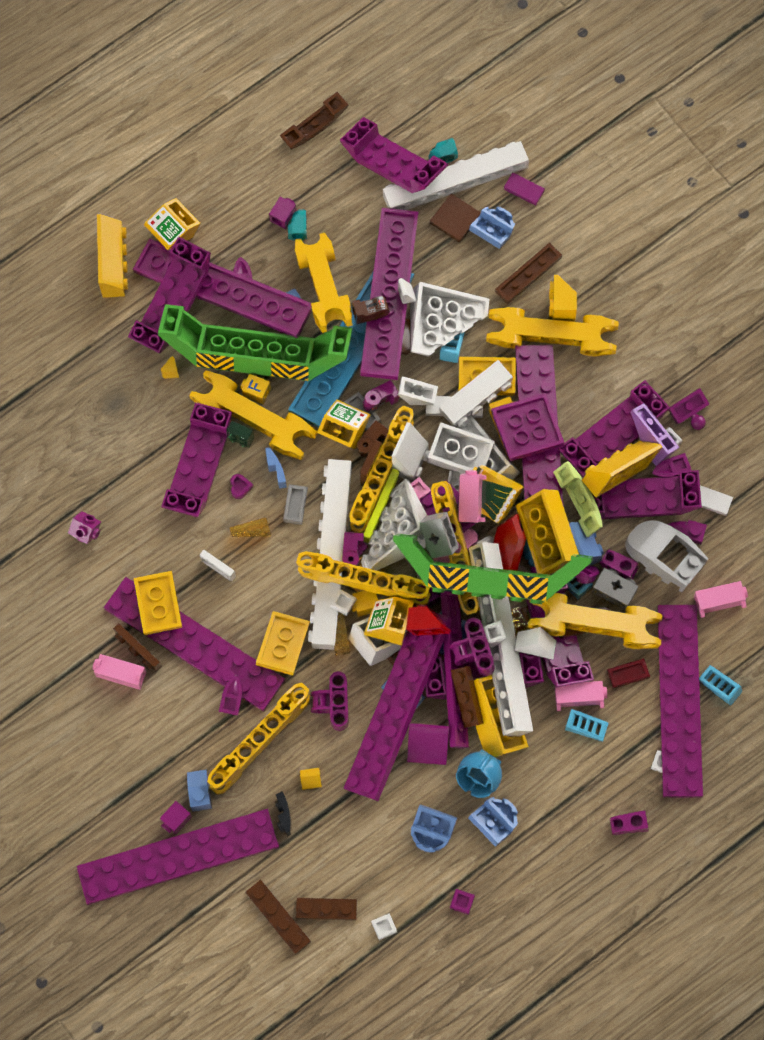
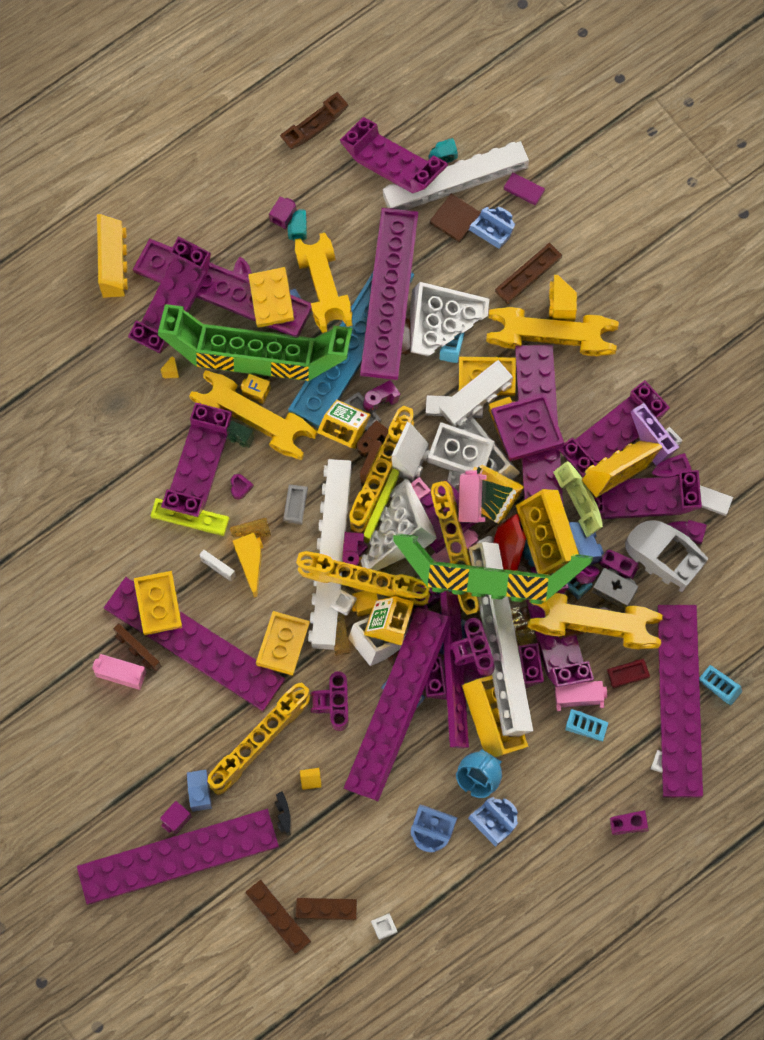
(84, 527): magenta brick -> none
(172, 221): slope -> none
(206, 521): none -> neon yellow tile
(231, 697): magenta plate -> none
(250, 556): none -> yellow slope
(271, 297): none -> yellow plate
(274, 465): medium blue slope -> none
(370, 309): reddish brown leg -> none
(406, 291): white slope -> none
(417, 392): white slope -> none
(424, 621): red slope -> none
(427, 744): magenta slope -> none
(438, 535): light grey brick -> none
(462, 901): magenta tile -> none
(467, 696): reddish brown plate -> none
(495, 633): white slope -> none
(536, 643): white slope -> none
(689, 407): magenta plate -> none
(720, 598): bright pink brick -> none

